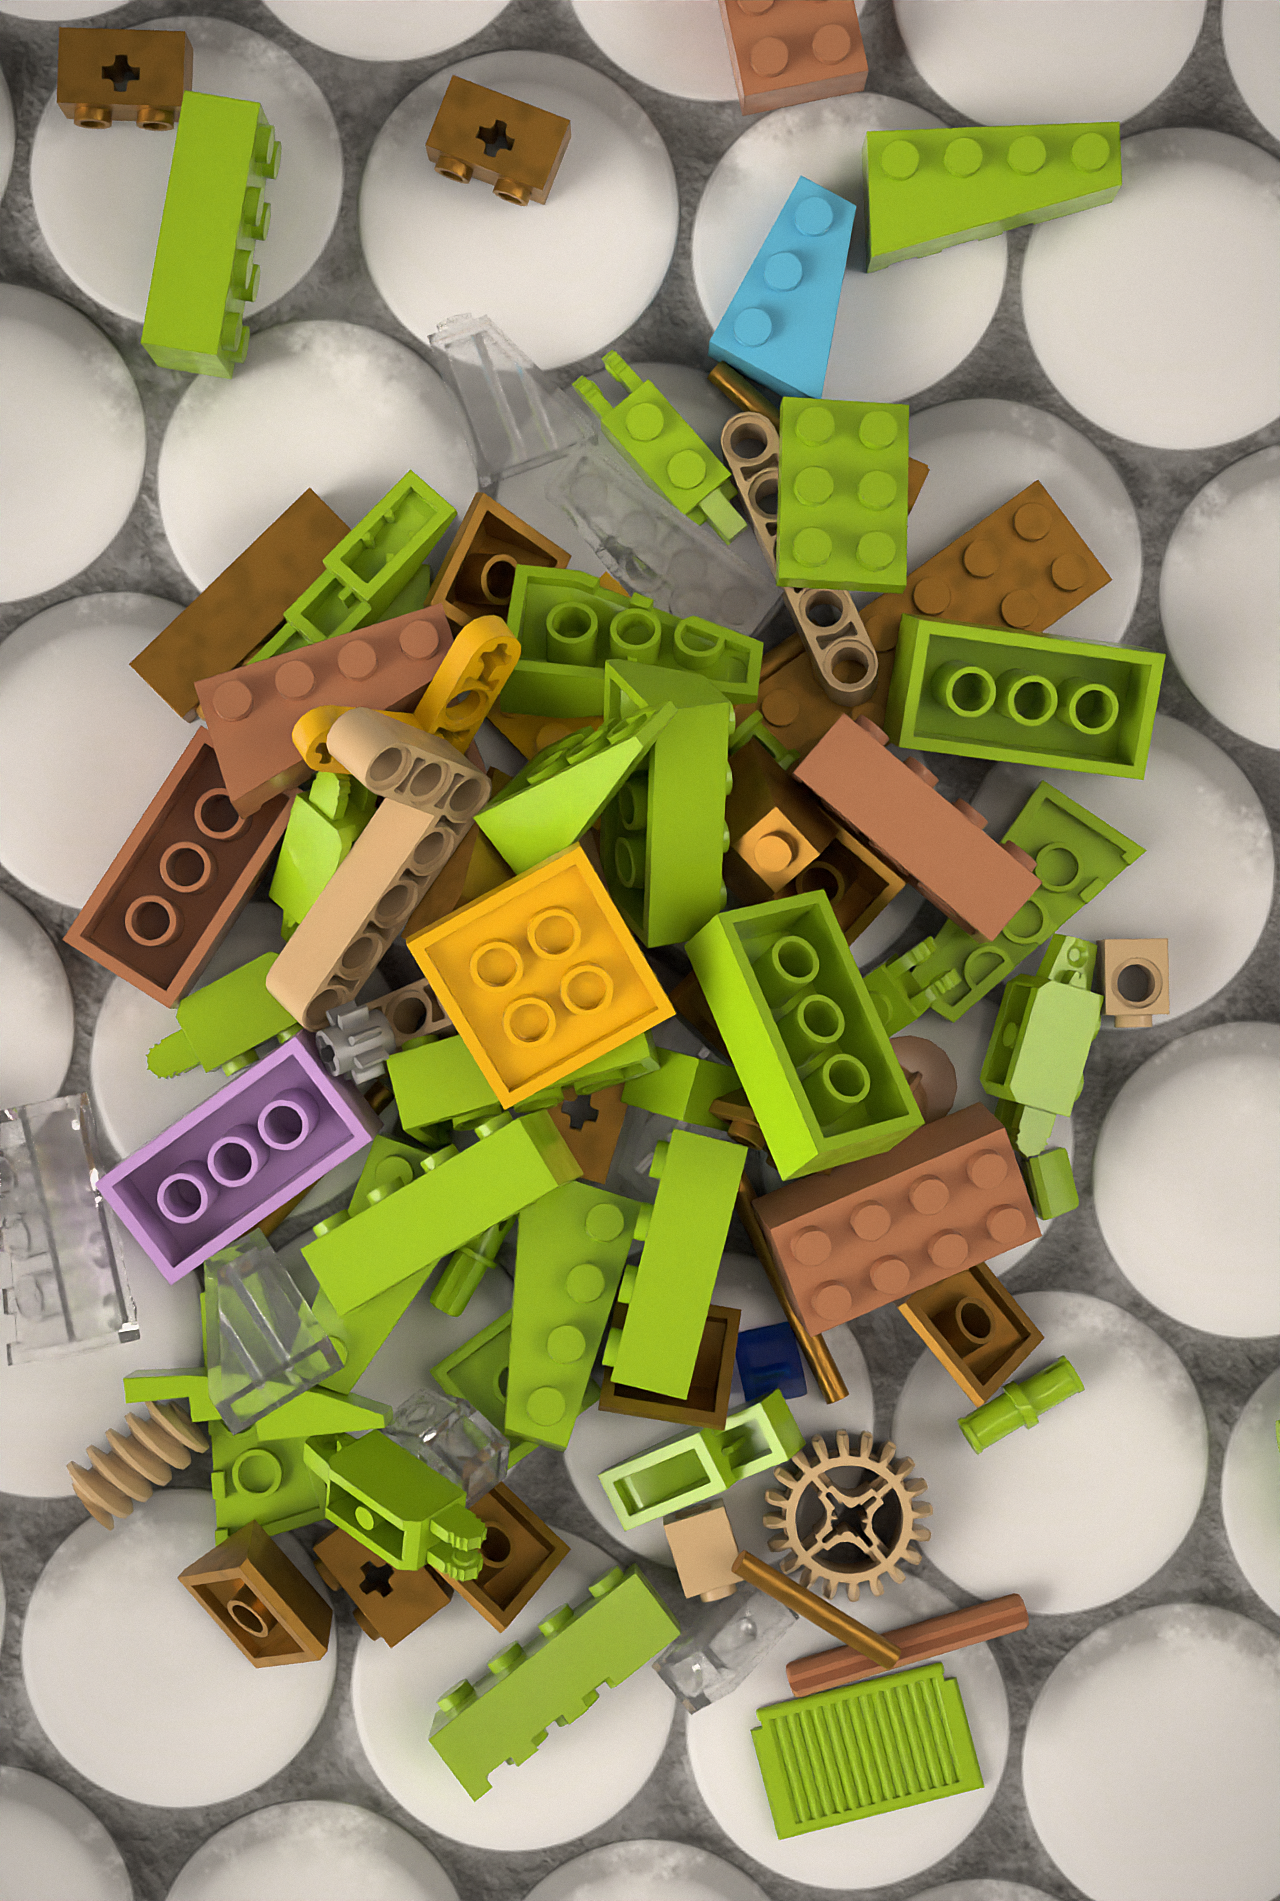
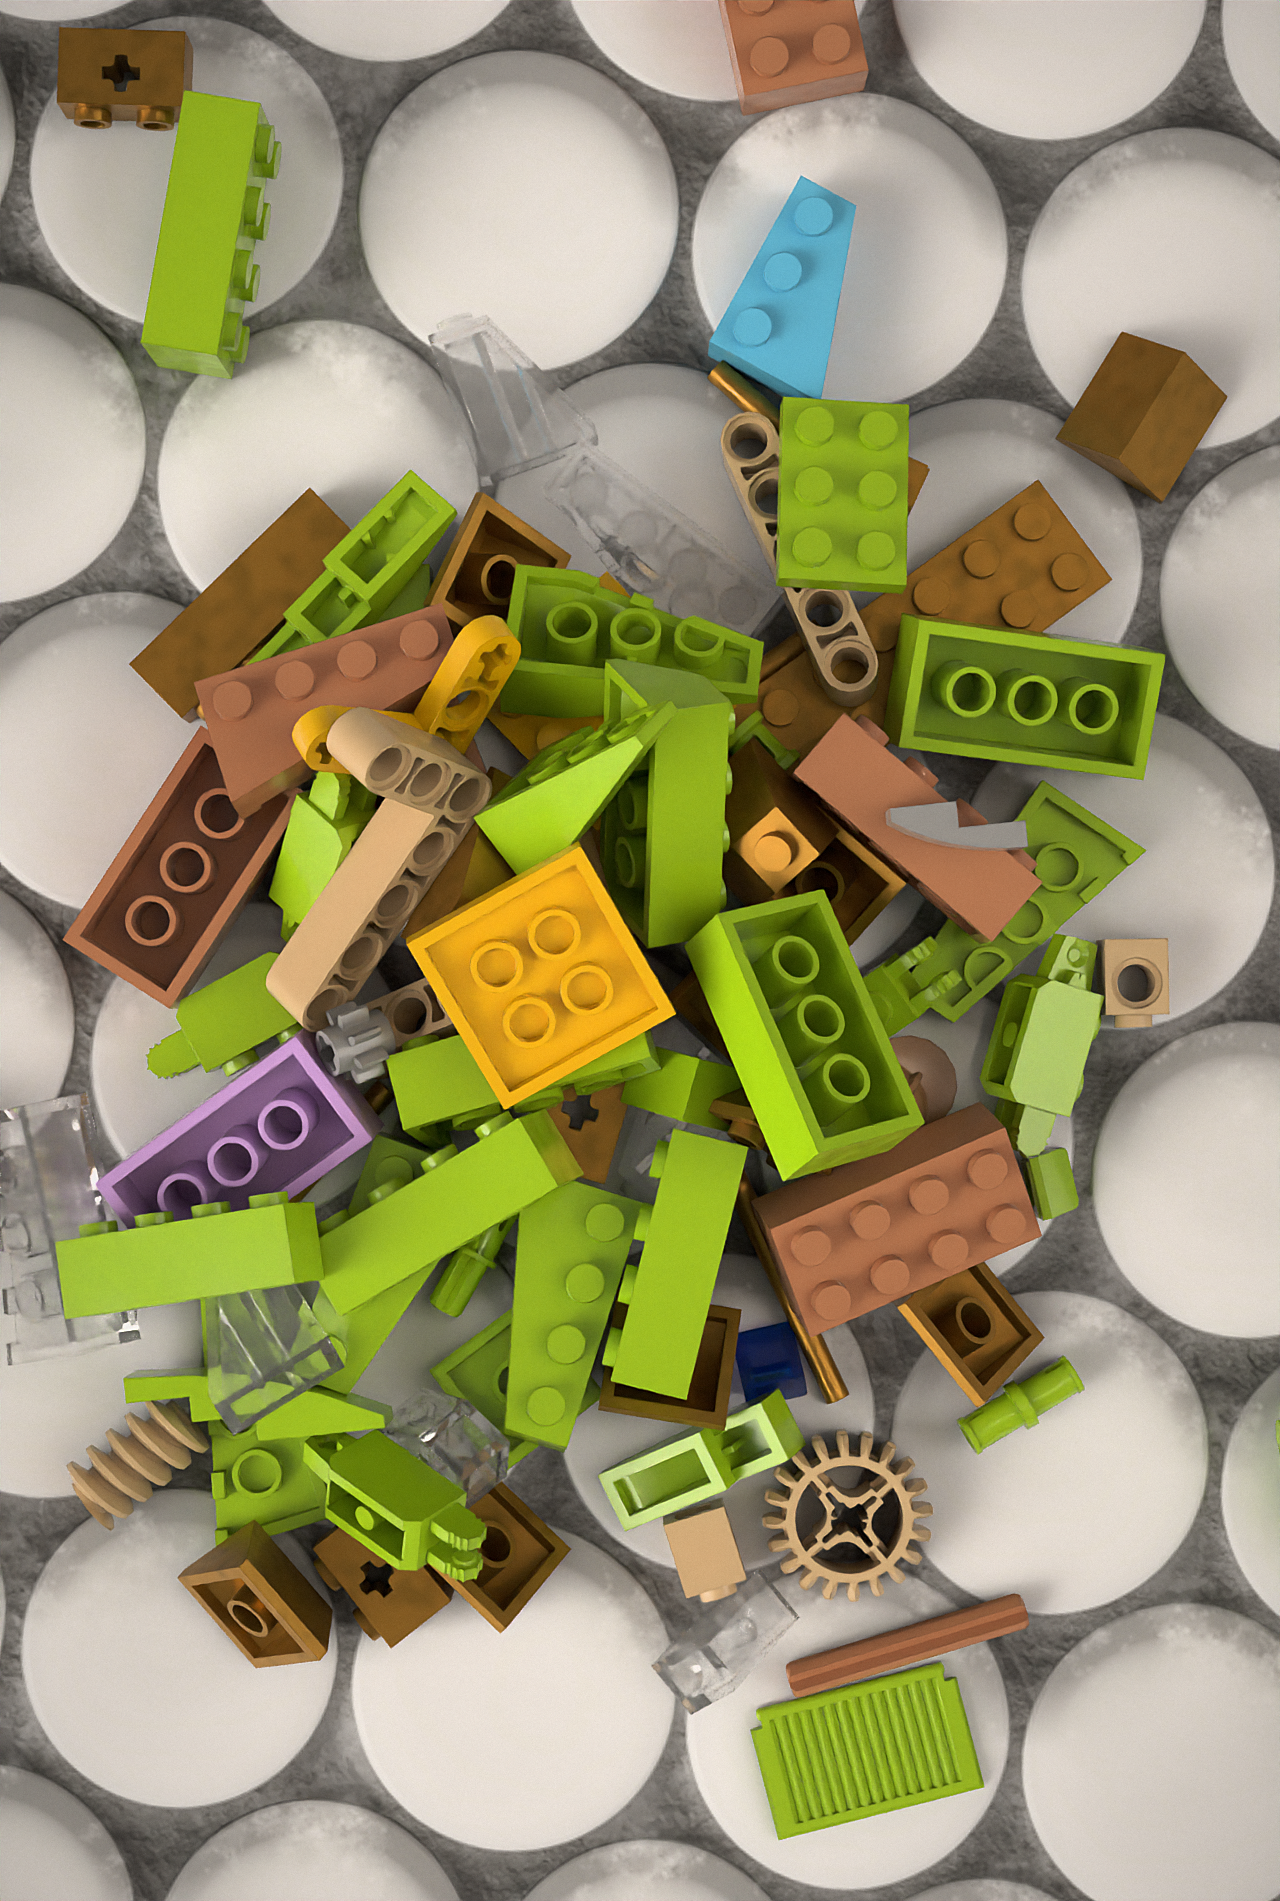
(189, 1258): none -> lime brick
(477, 116): pearl gold brick -> none
(551, 1676): lime wedge -> none
(664, 450): lime hinge -> none
(816, 1609): pearl gold bar -> none
(940, 825): none -> light grey slope
(976, 182): lime wedge -> none
(1143, 414): none -> pearl gold slope

